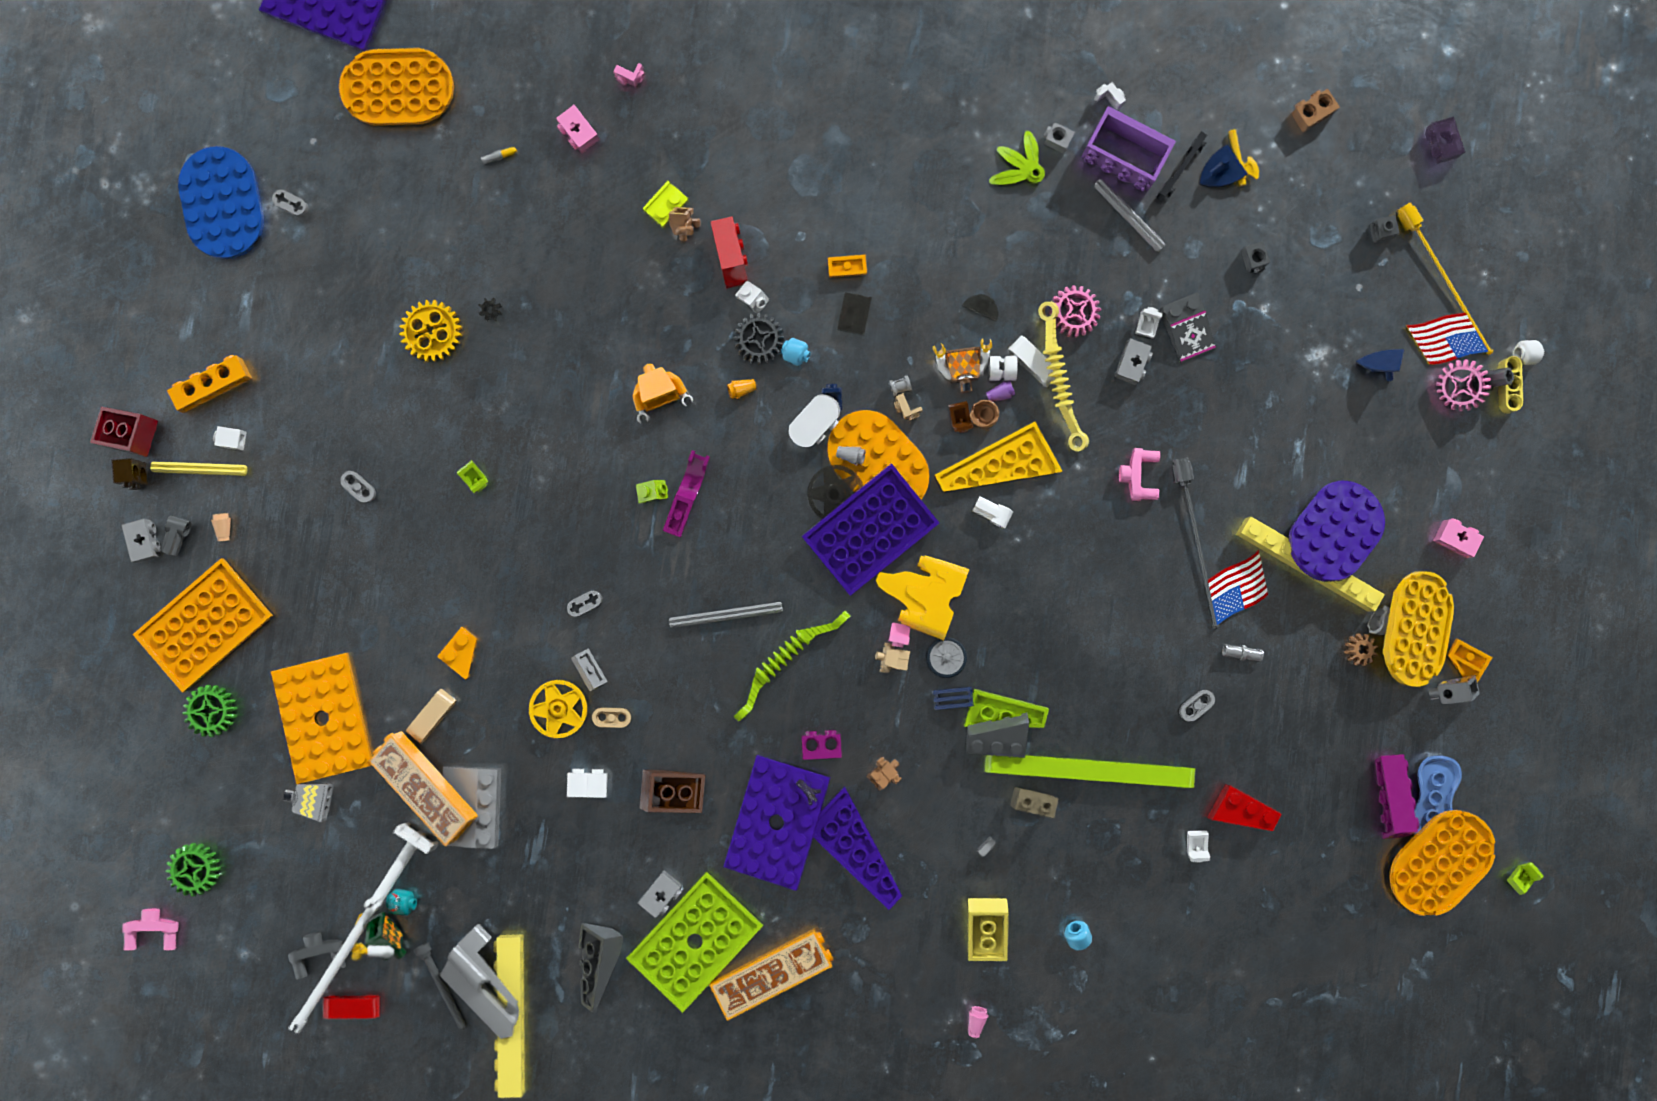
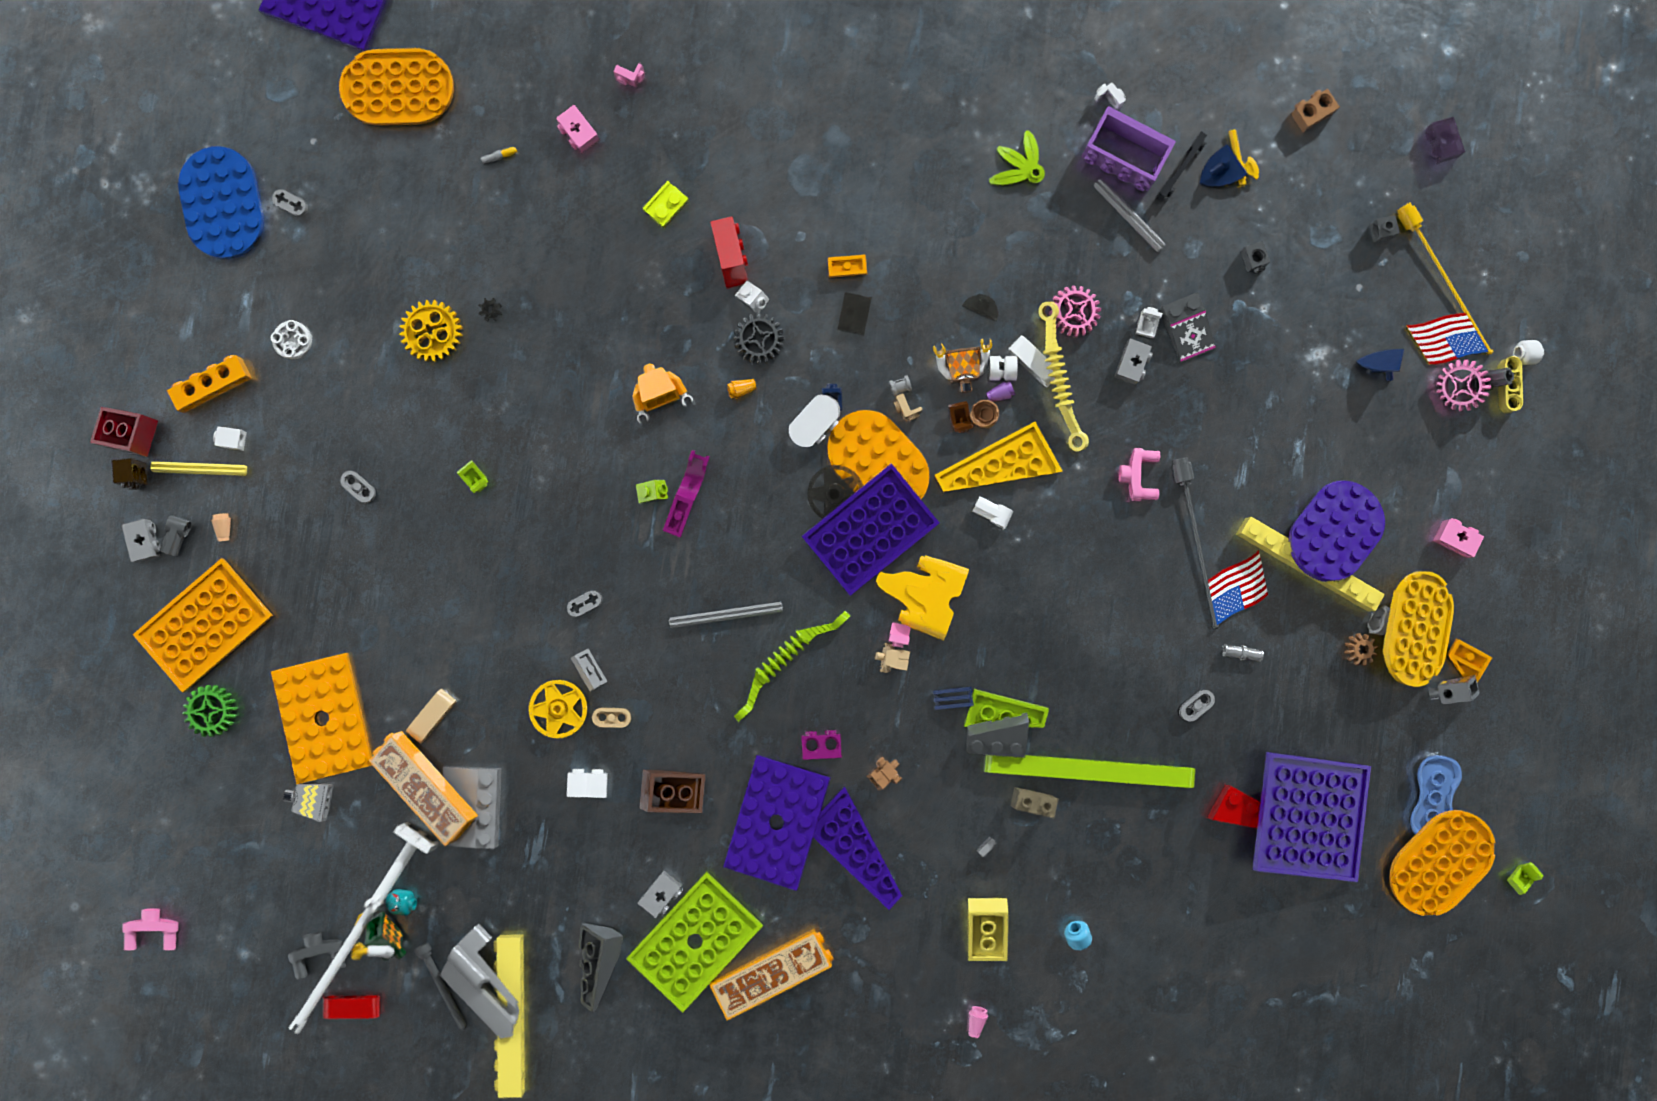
(196, 877): bright green gear -> none
(291, 340): none -> white tile
(460, 652): light orange wing -> none
(682, 223): medium nougat piece -> none
(795, 351): medium azure head -> none
(809, 792): clear smoke bar -> none
(851, 454): light grey cone -> none
(946, 657): light grey wheel -> none
(1064, 132): light grey brick -> none
(1198, 846): white bracket -> none
(1311, 817): none -> dark purple plate
(1396, 797): magenta wedge -> none

